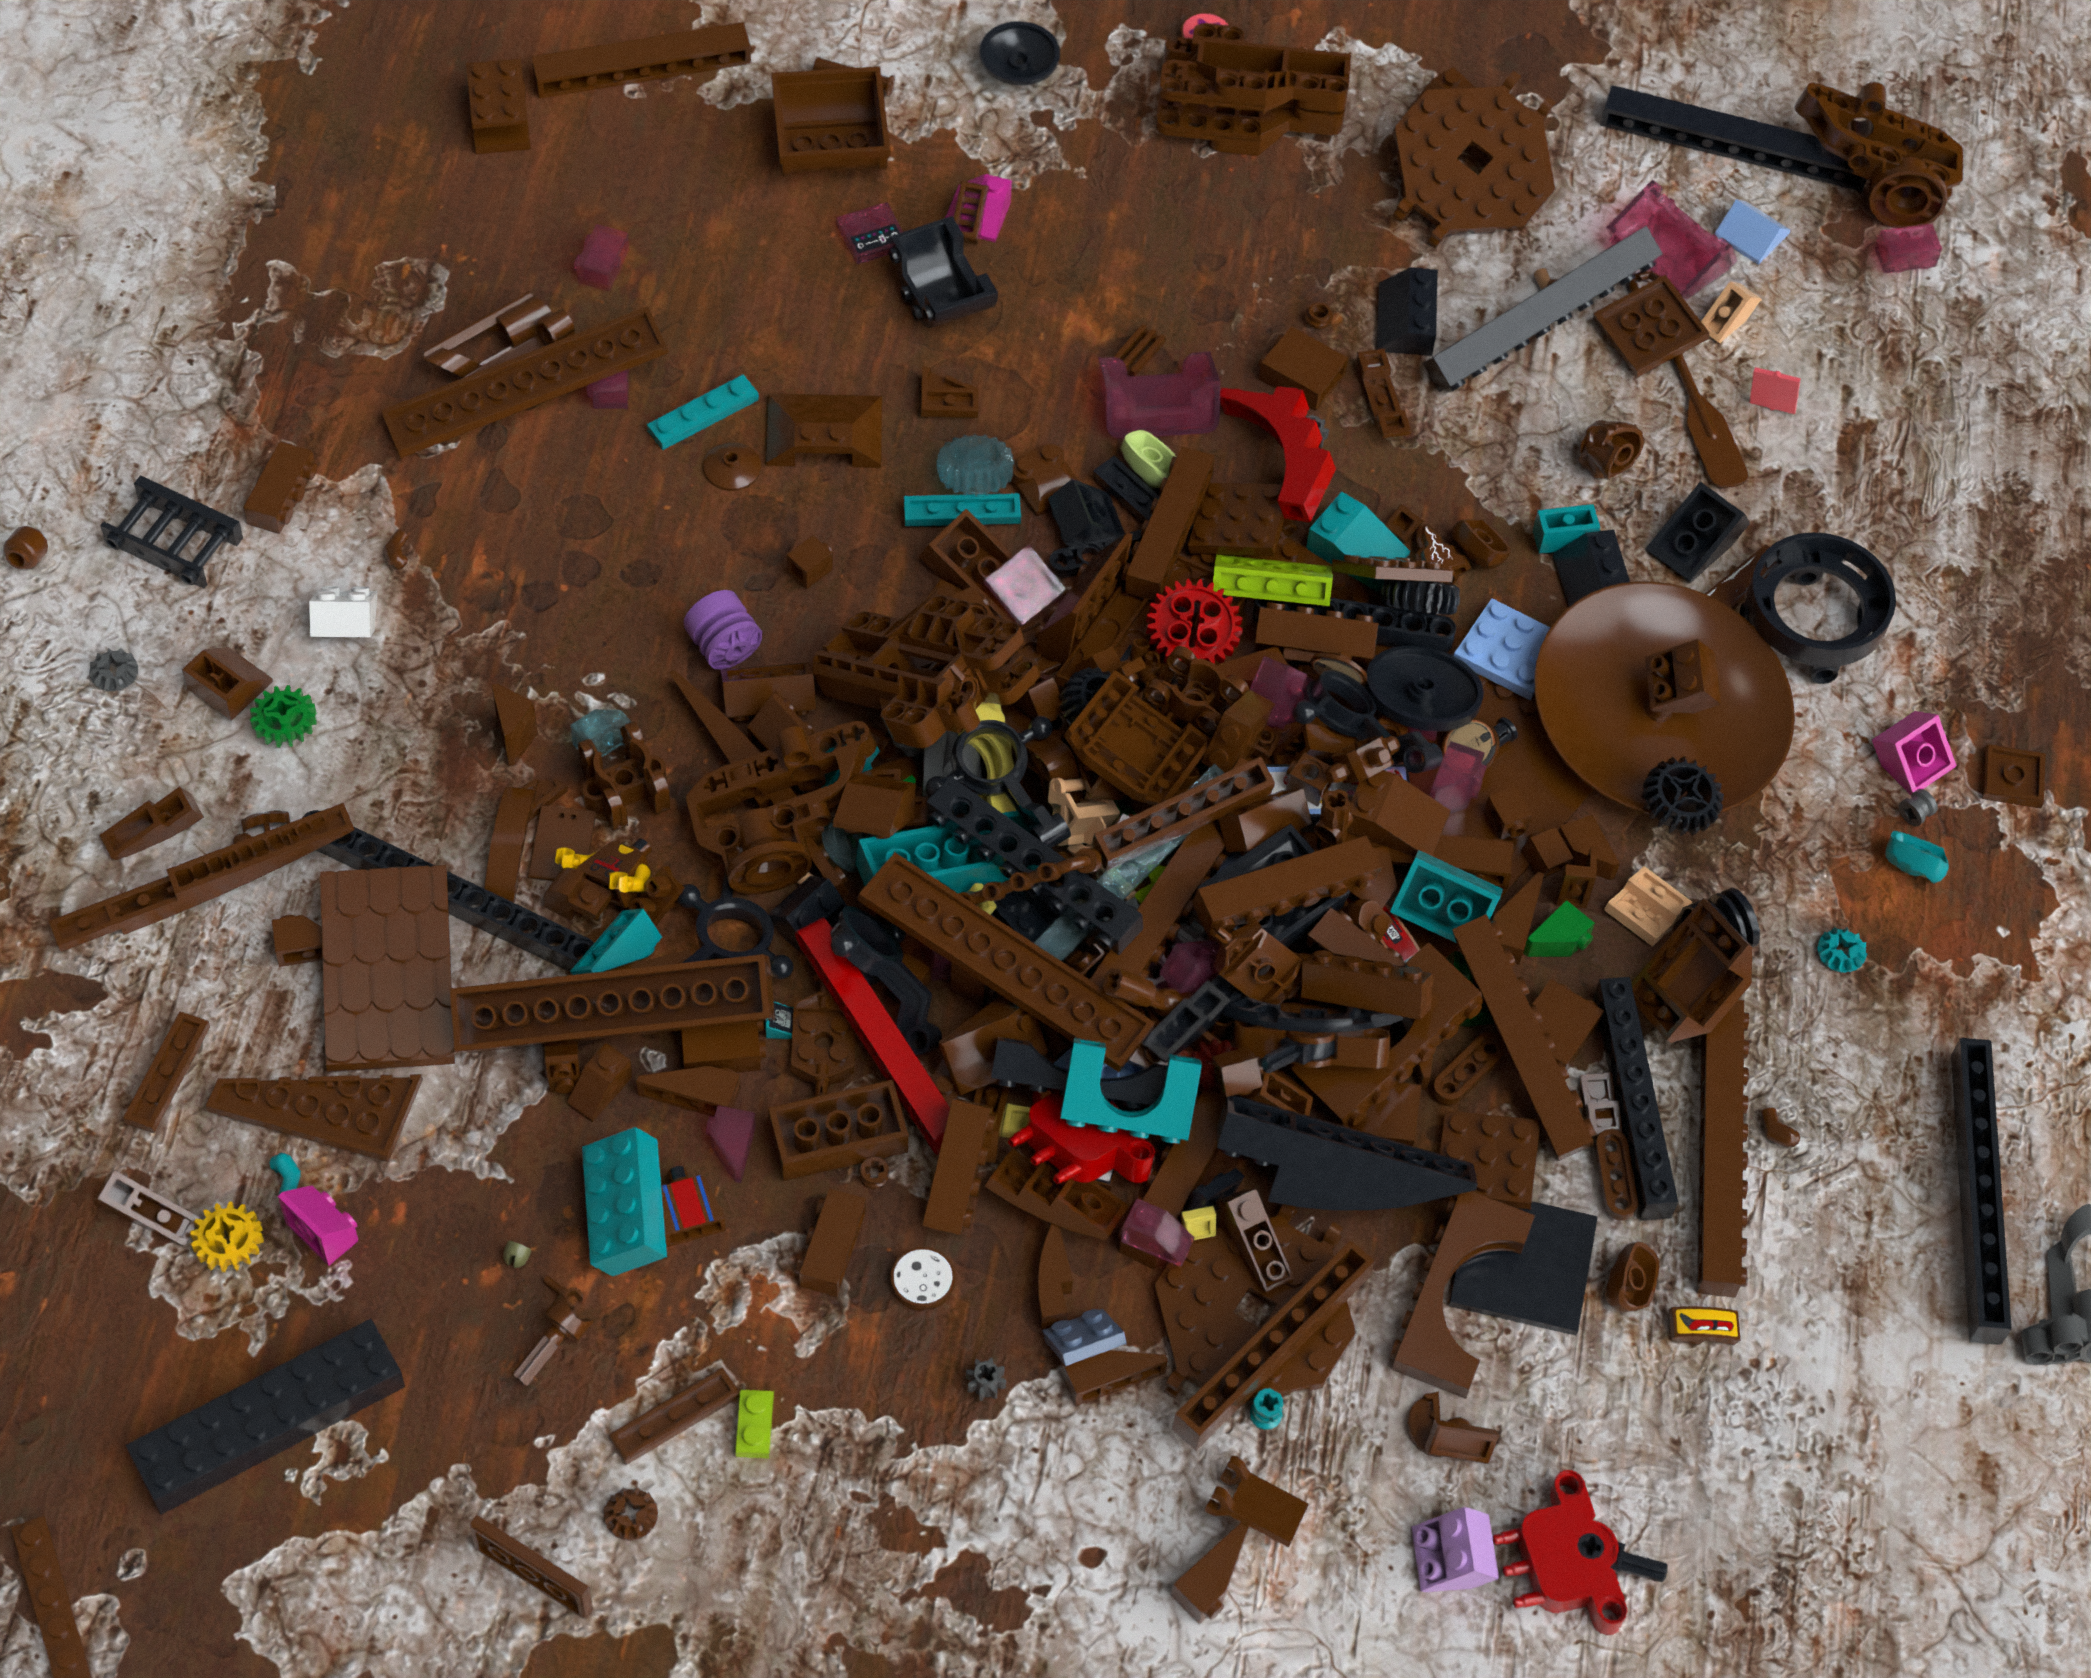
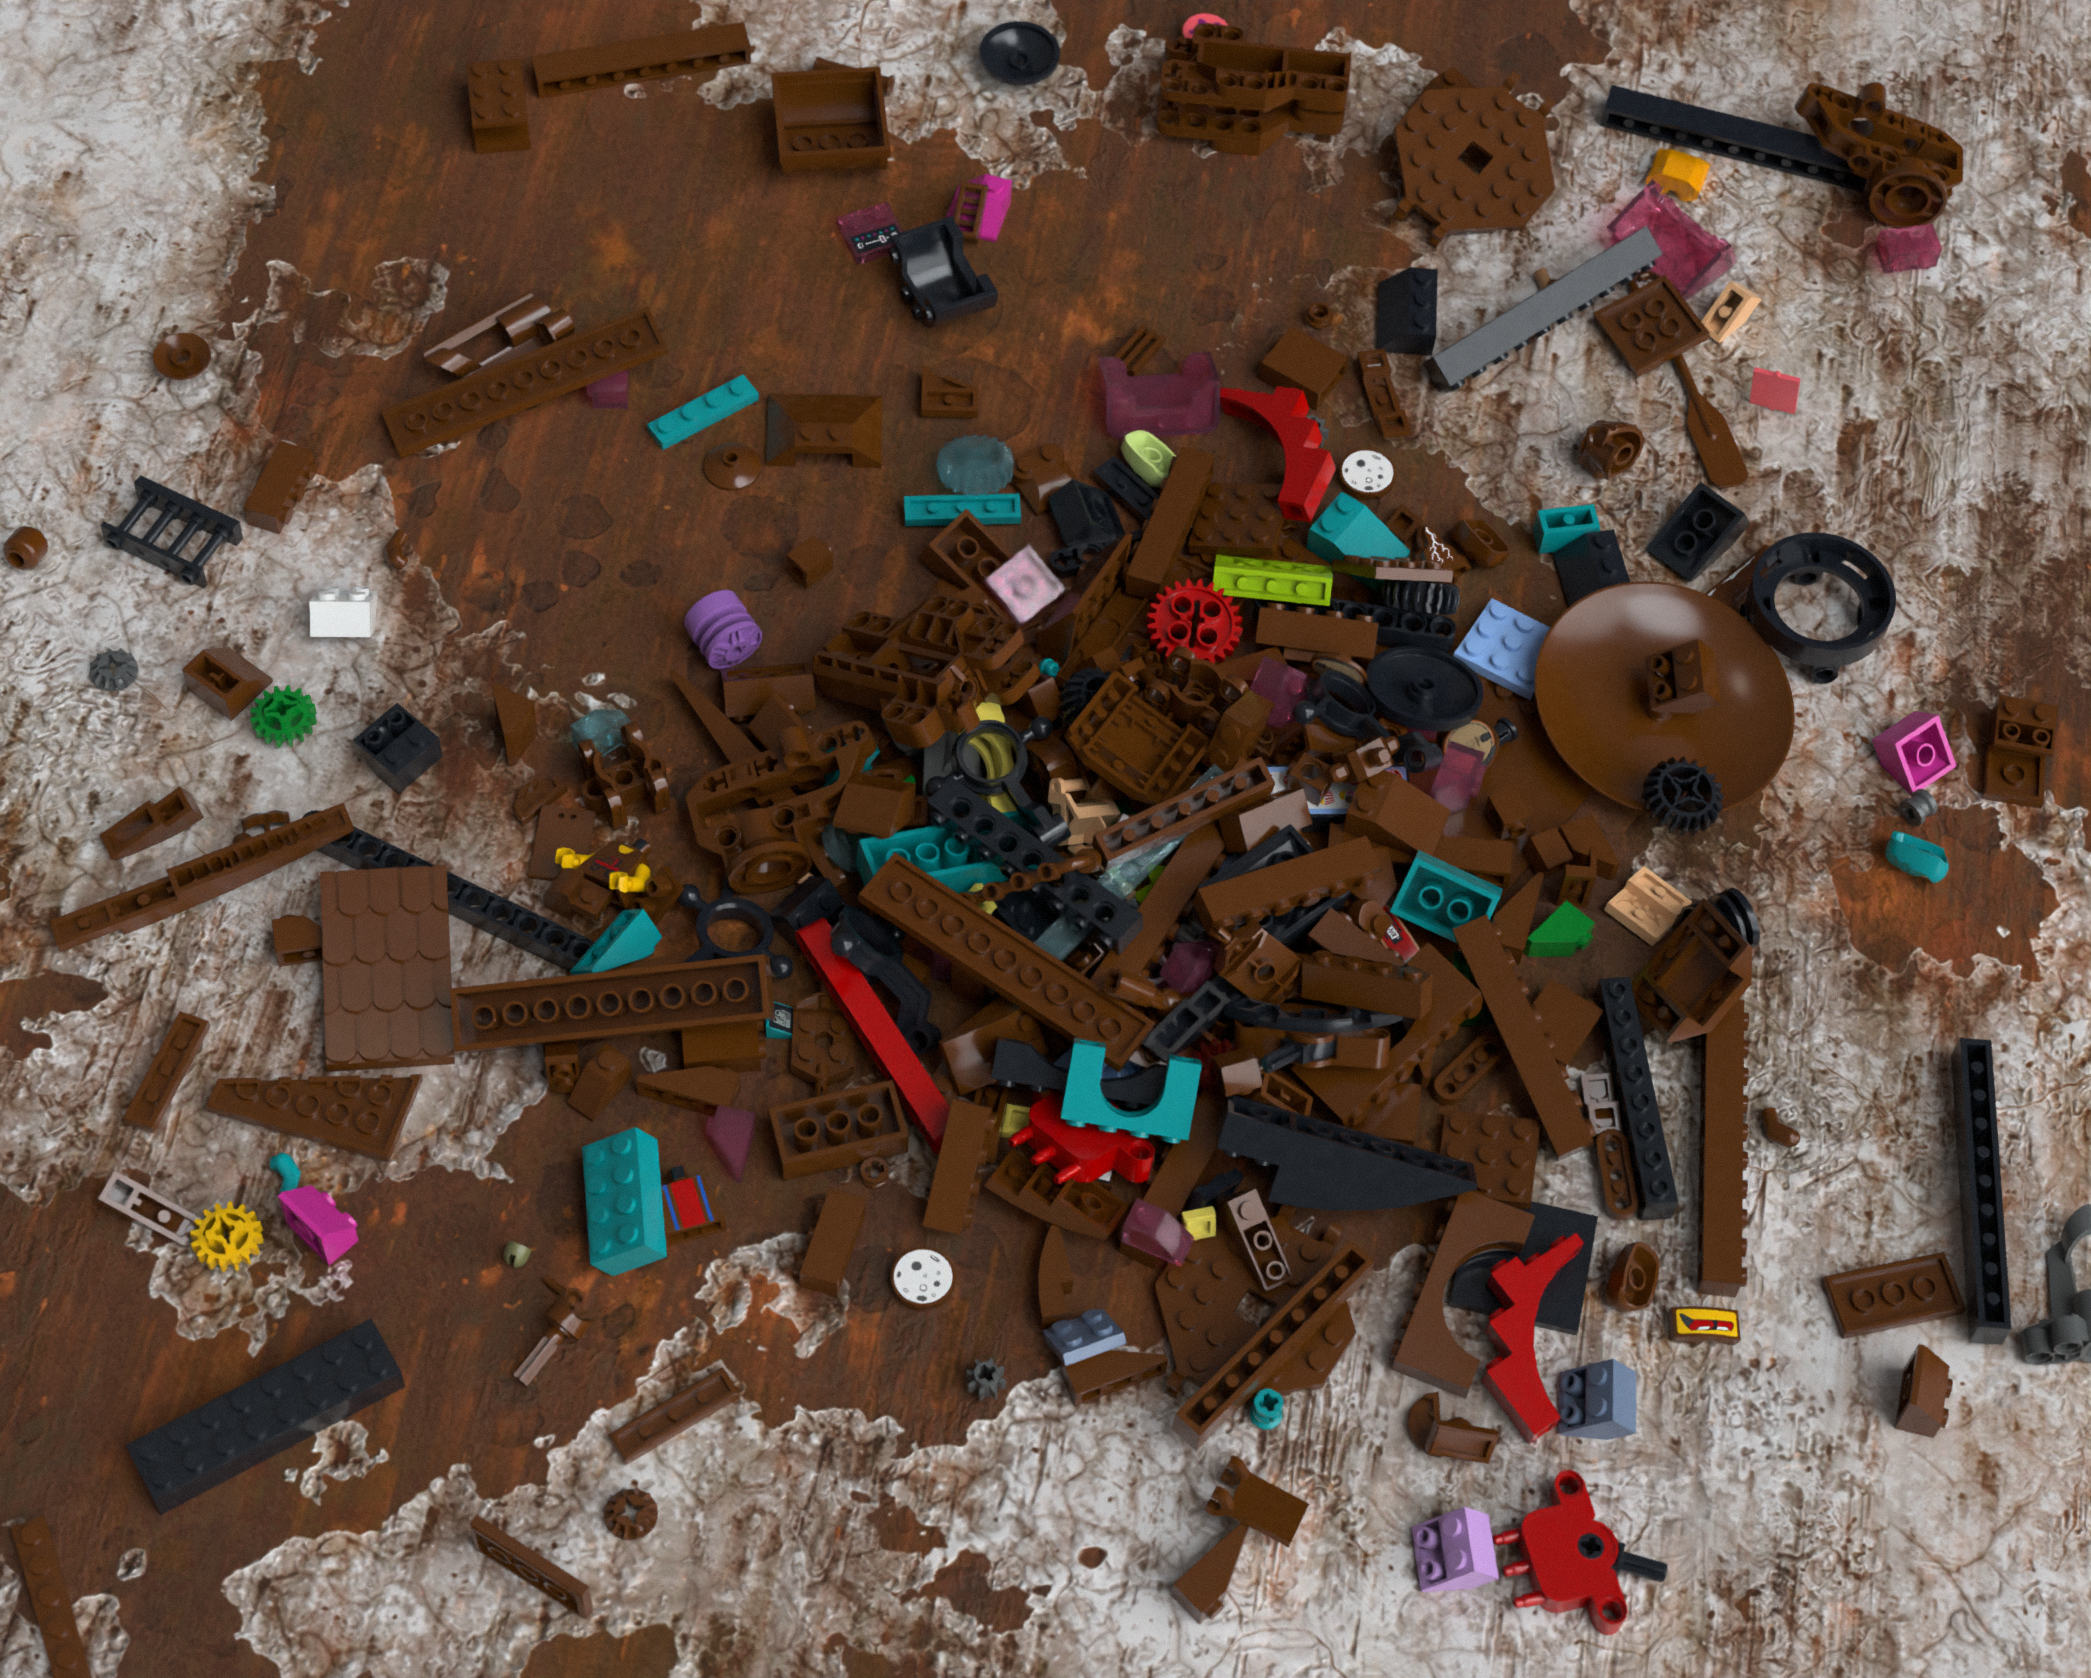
(181, 347): none -> reddish brown dish
(398, 748): none -> black slope
(508, 841): reddish brown slope -> none
(602, 257): clear pink brick -> none
(754, 1424): lime plate -> none
(1049, 667): none -> teal arm
(1334, 819): reddish brown piece -> none
(1367, 474): none -> white tile
(1516, 1378): none -> red arch
(1597, 1401): none -> sand blue slope
(1679, 173): none -> light orange slope
(1751, 231): light blue slope -> none
(1835, 958): teal gear -> none
(1893, 1295): none -> reddish brown tile
(1923, 1394): none -> reddish brown slope
(2023, 725): none -> reddish brown slope

